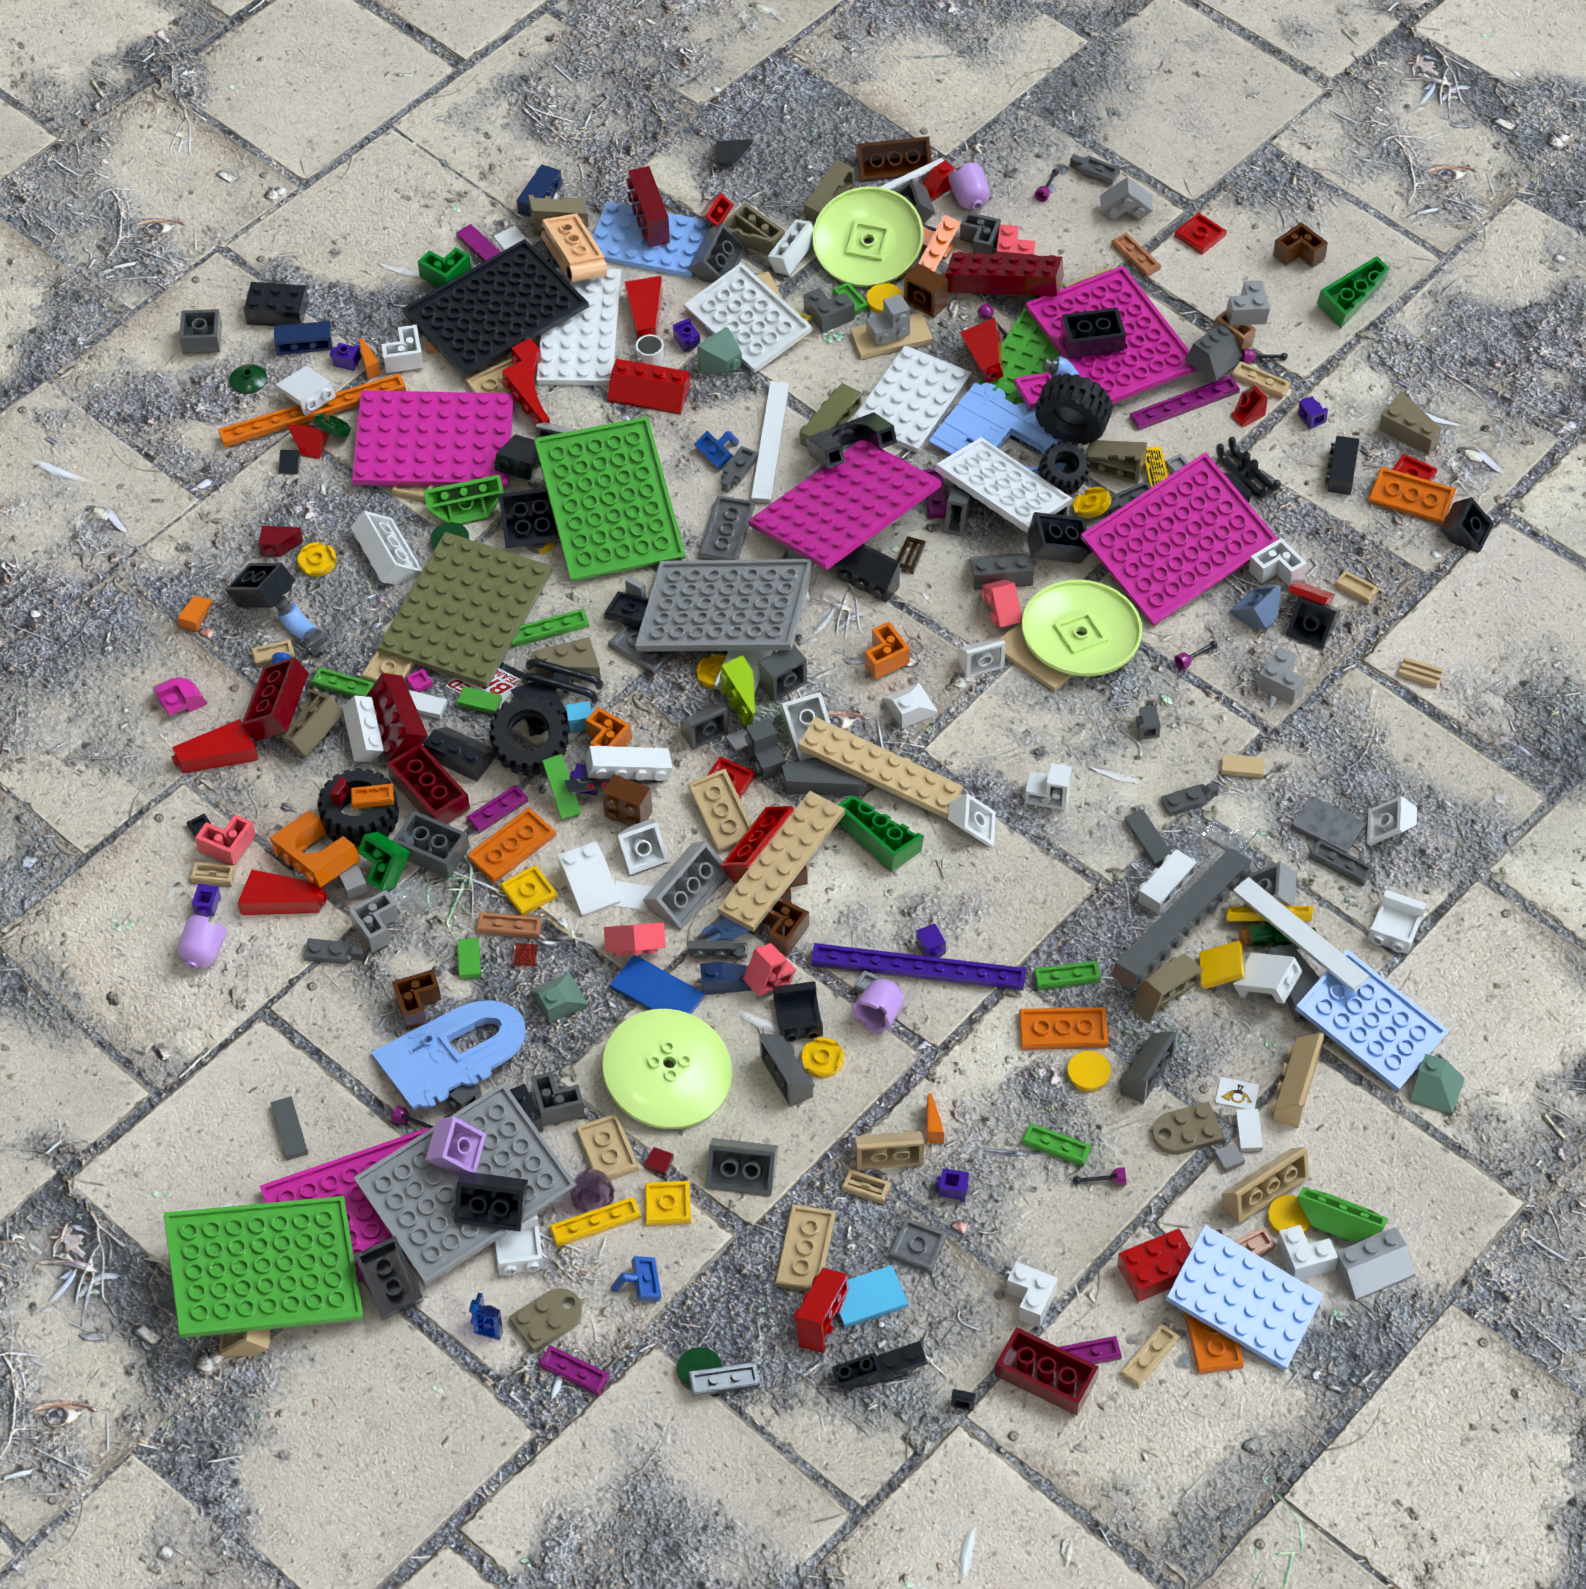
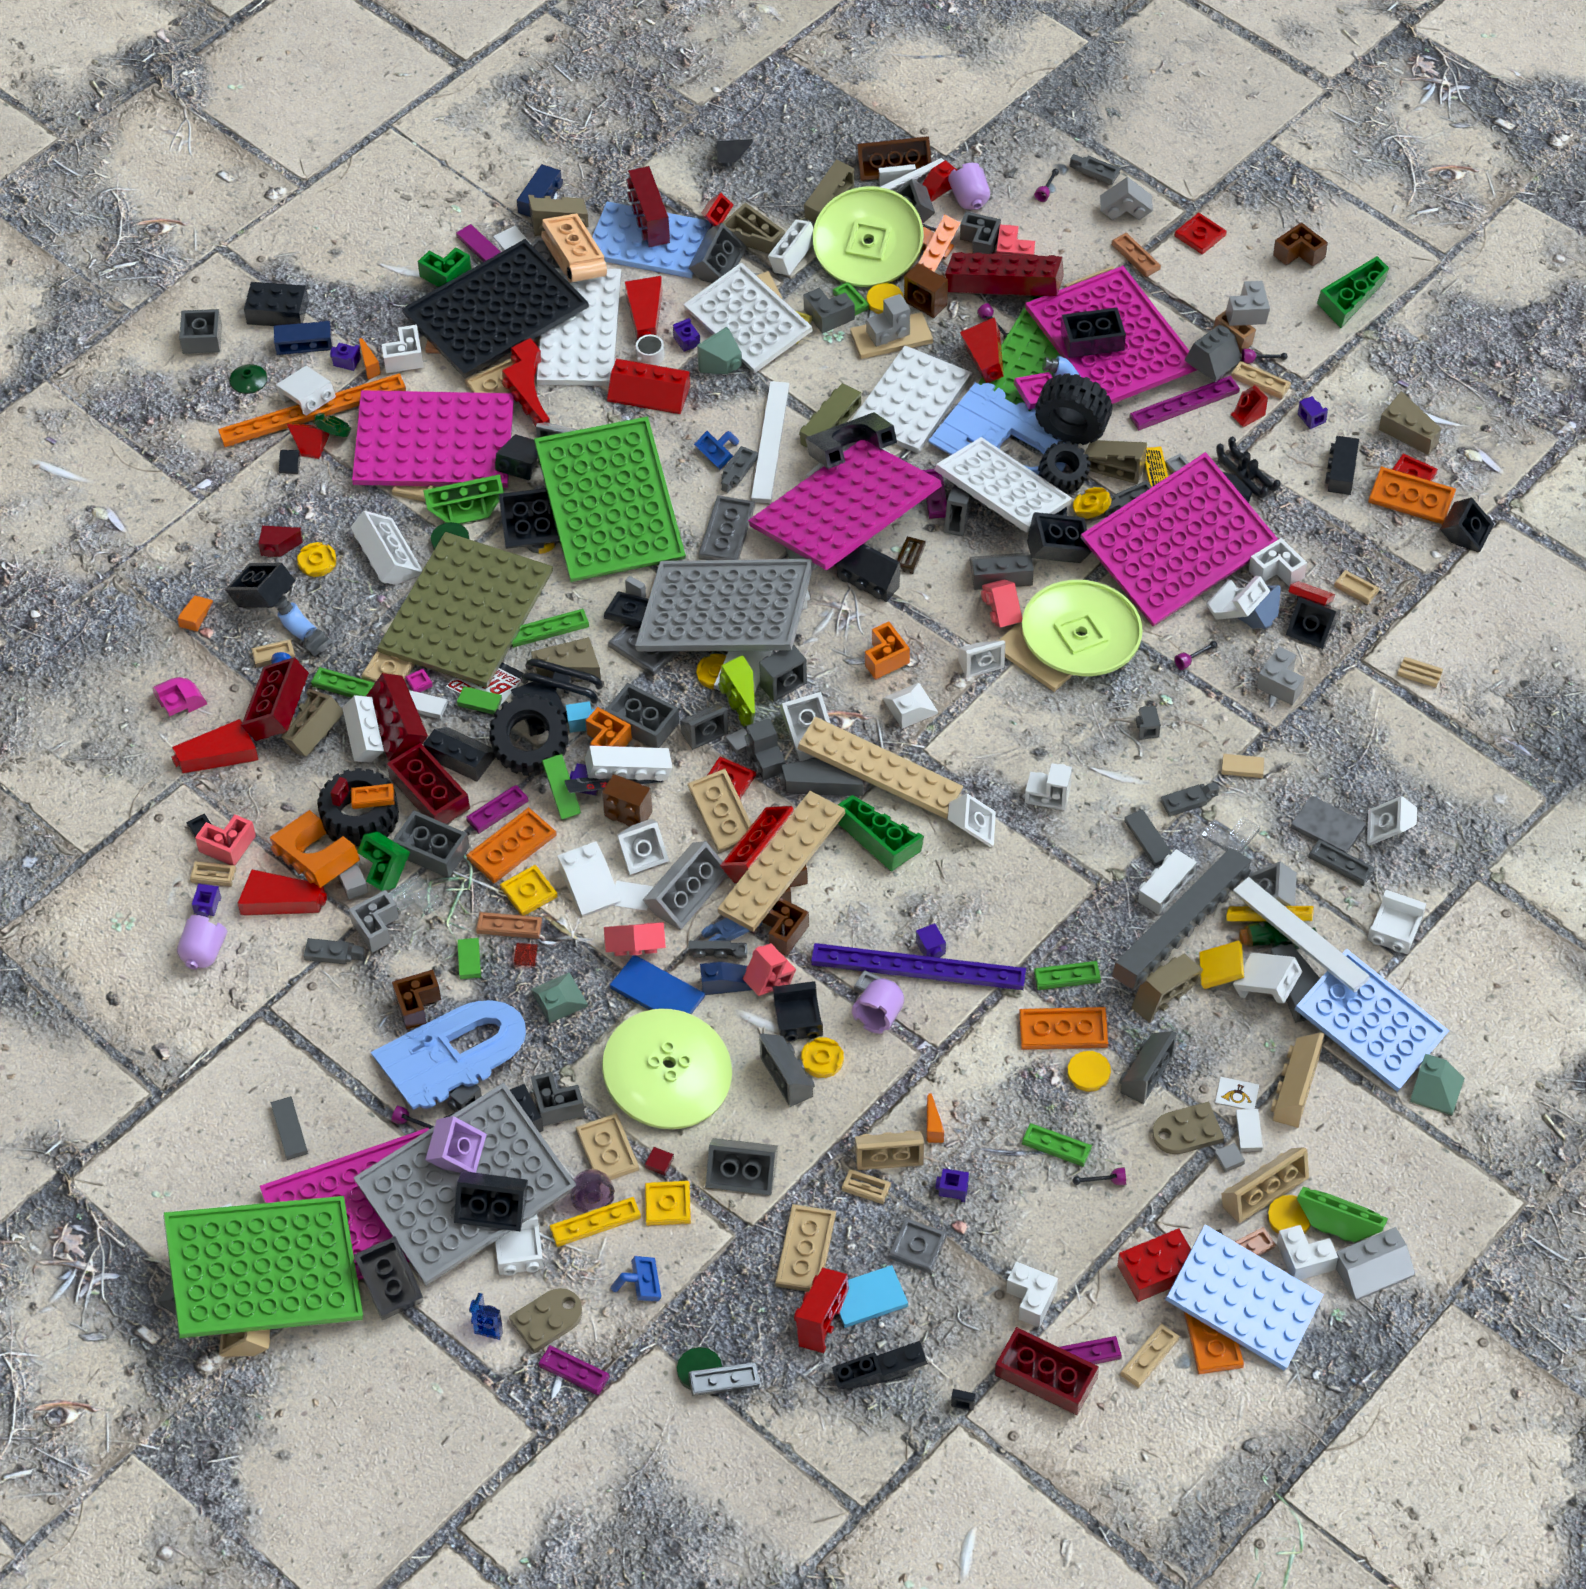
(648, 715): none -> dark grey brick
(891, 173): none -> white tile
(1237, 602): none -> white panel

